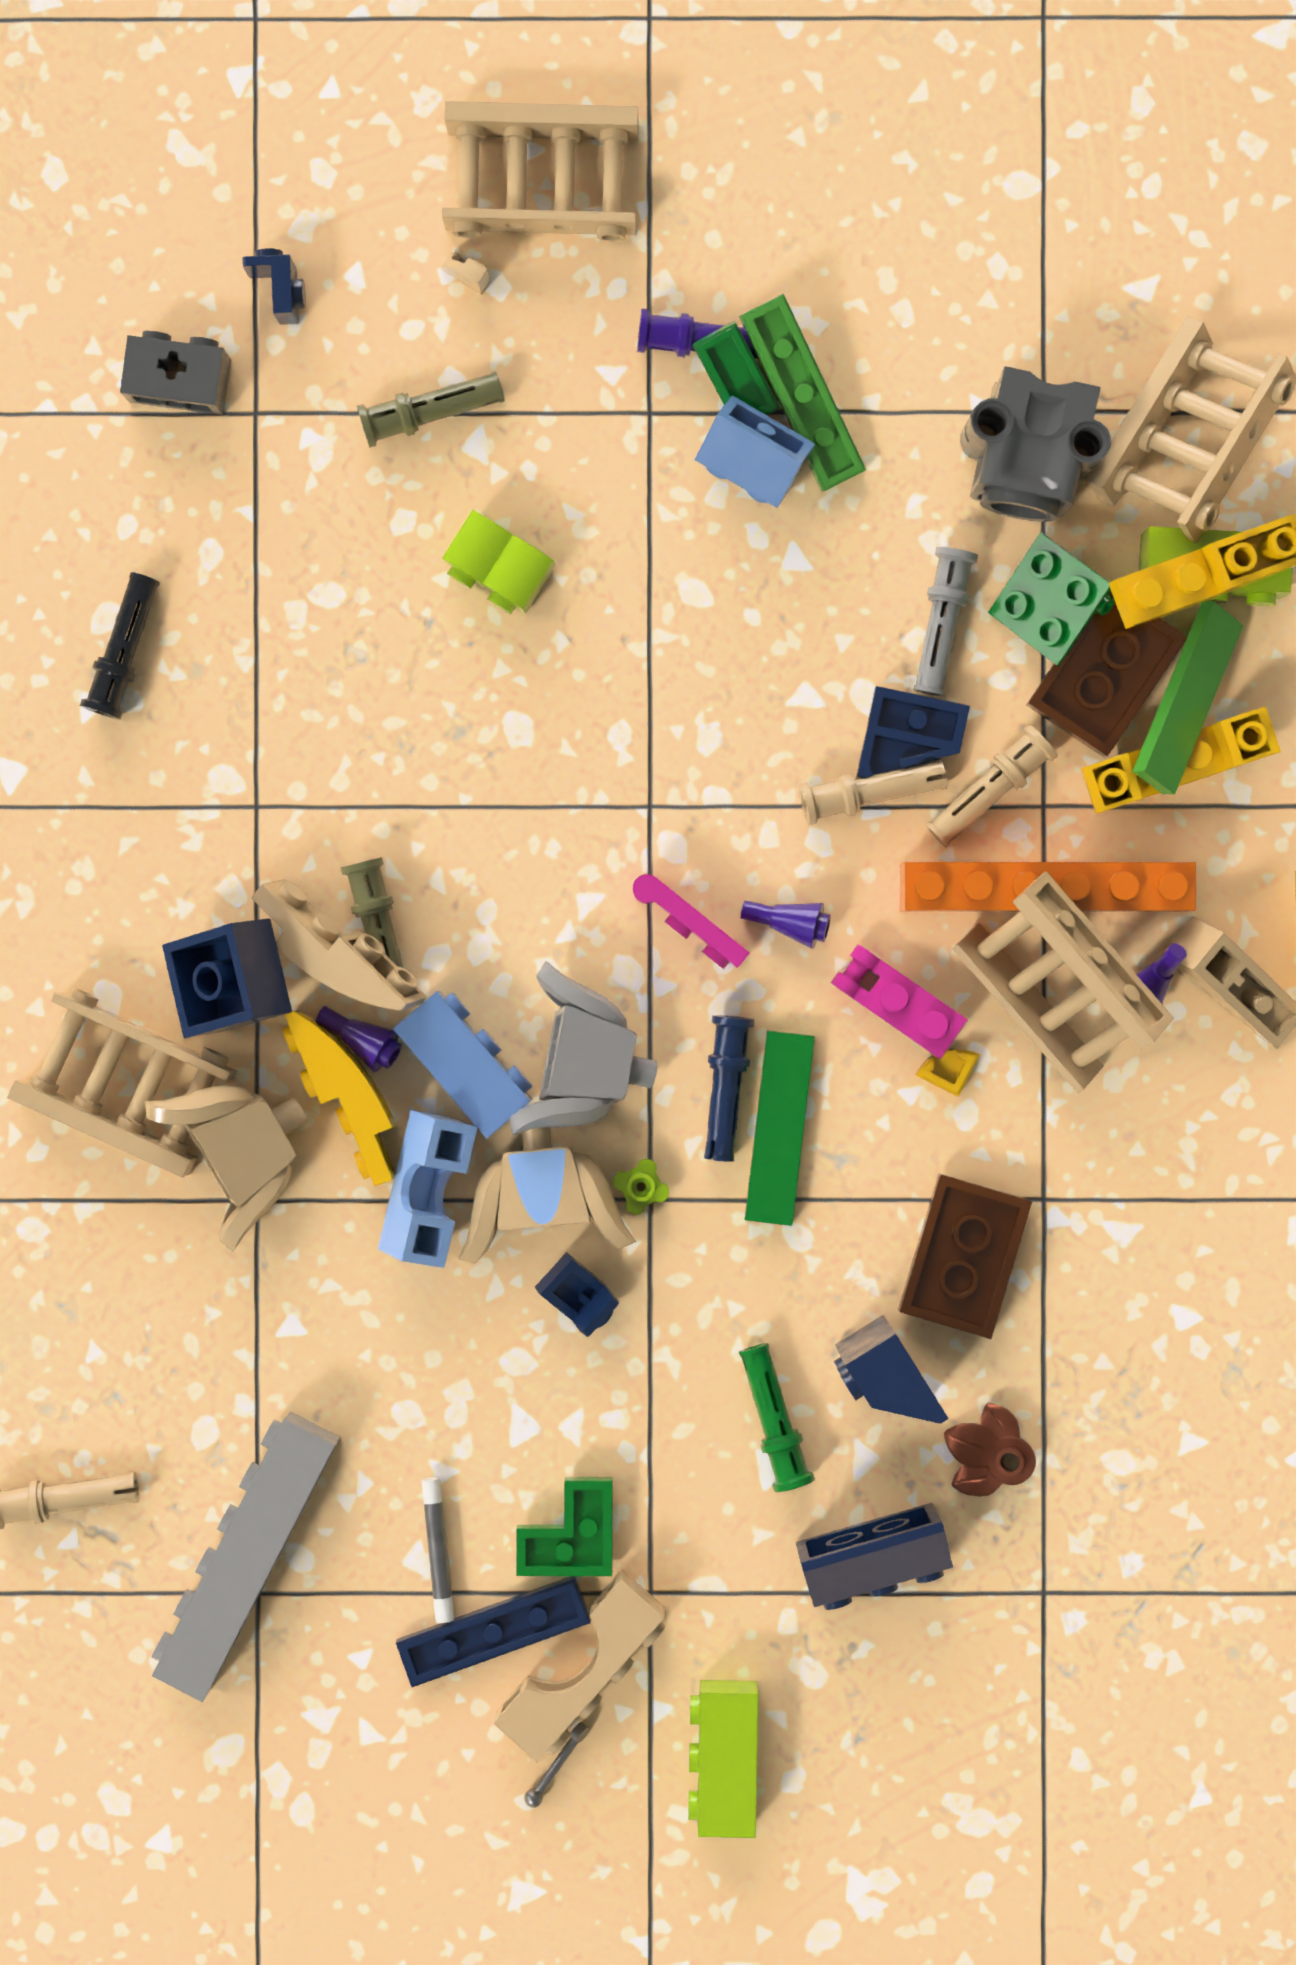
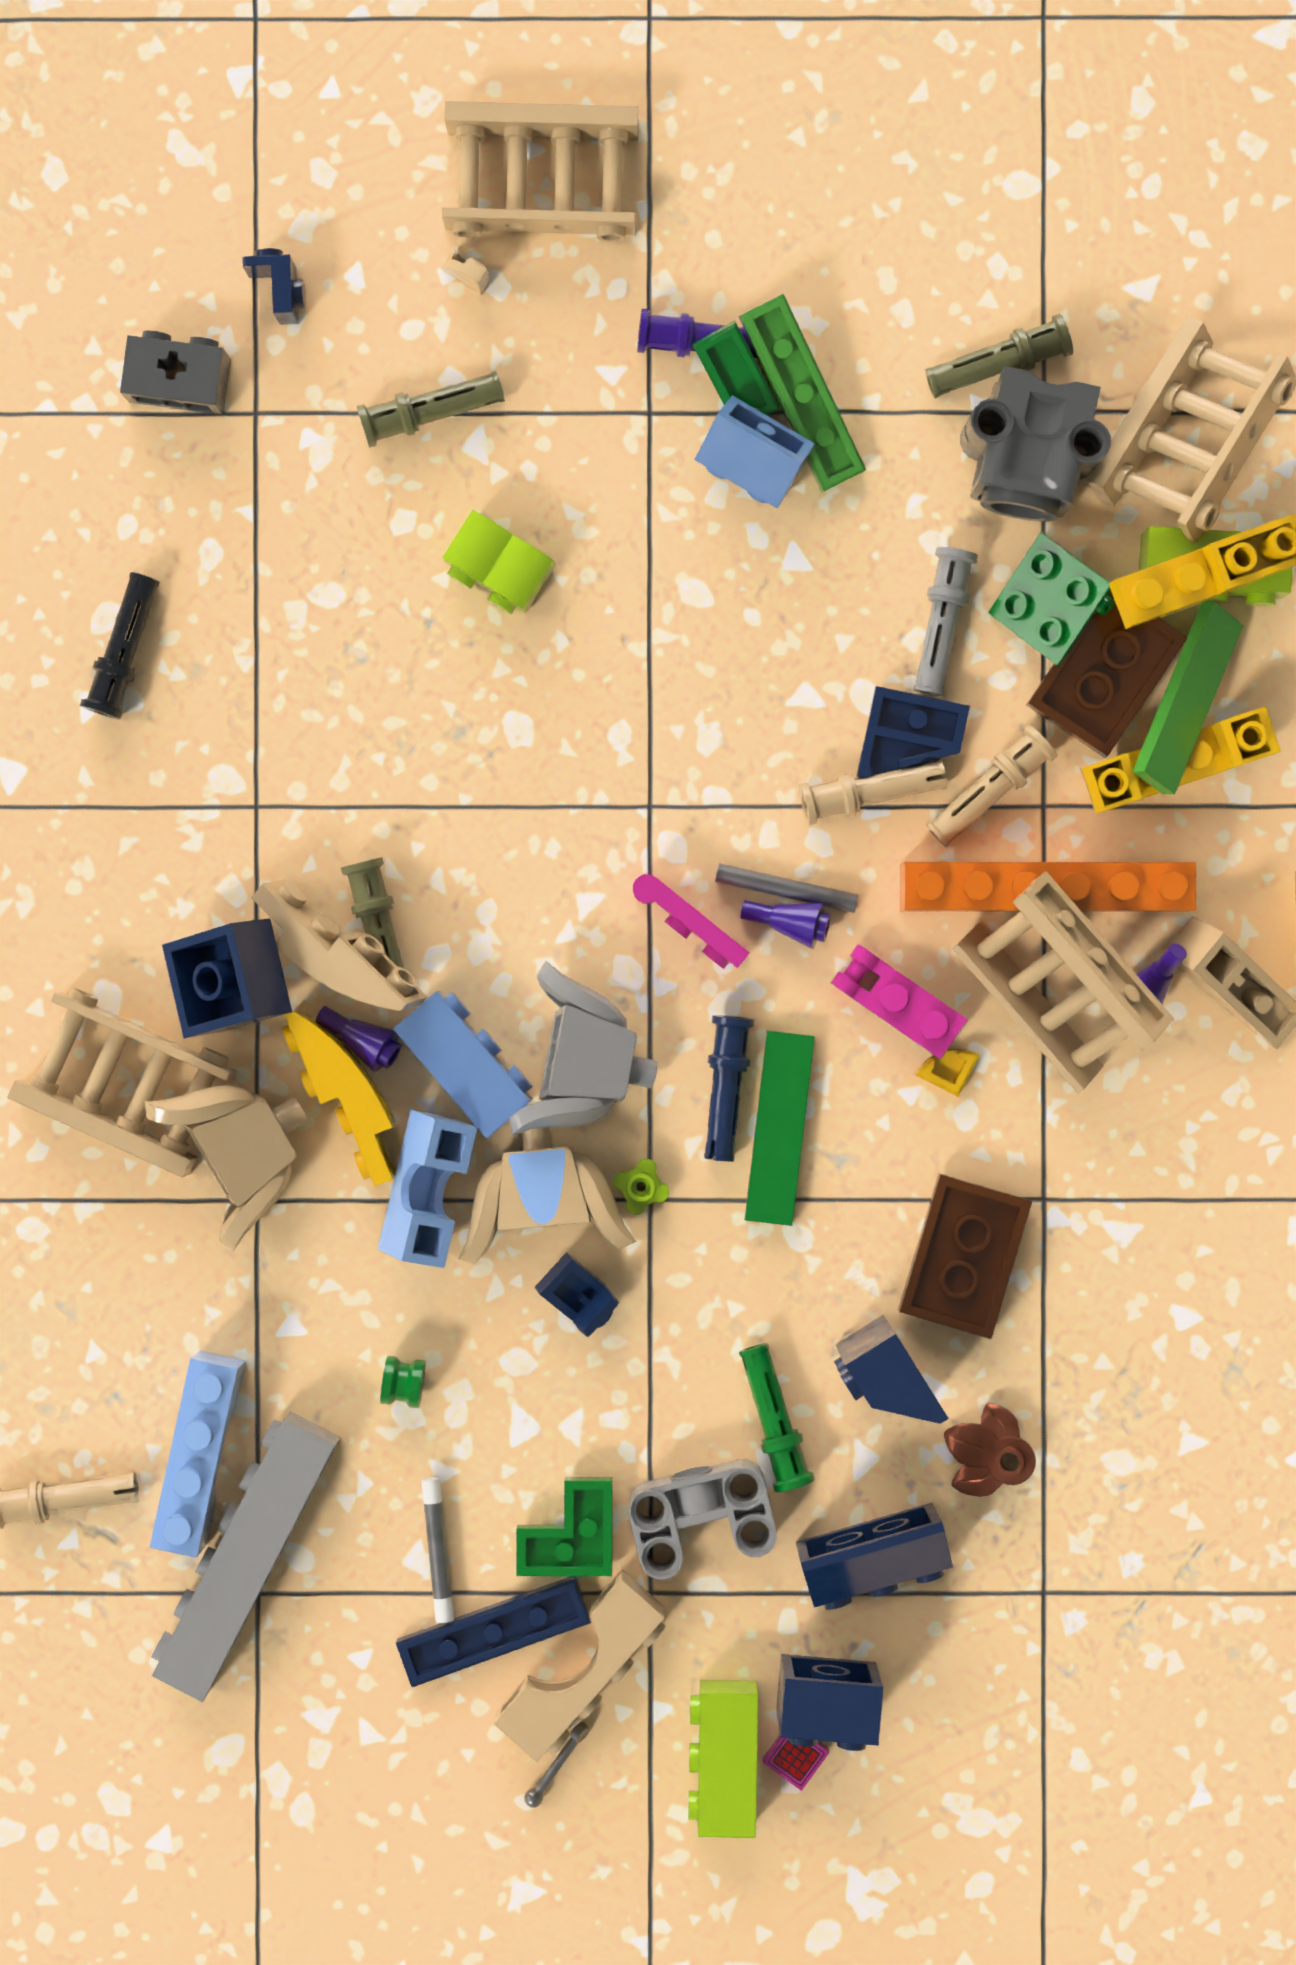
(195, 1453): none -> light blue arch
(402, 1382): none -> green wheel
(698, 1498): none -> light grey beam
(786, 888): none -> flat silver bar
(795, 1762): none -> tile
(829, 1701): none -> dark blue brick
(1019, 351): none -> olive pin

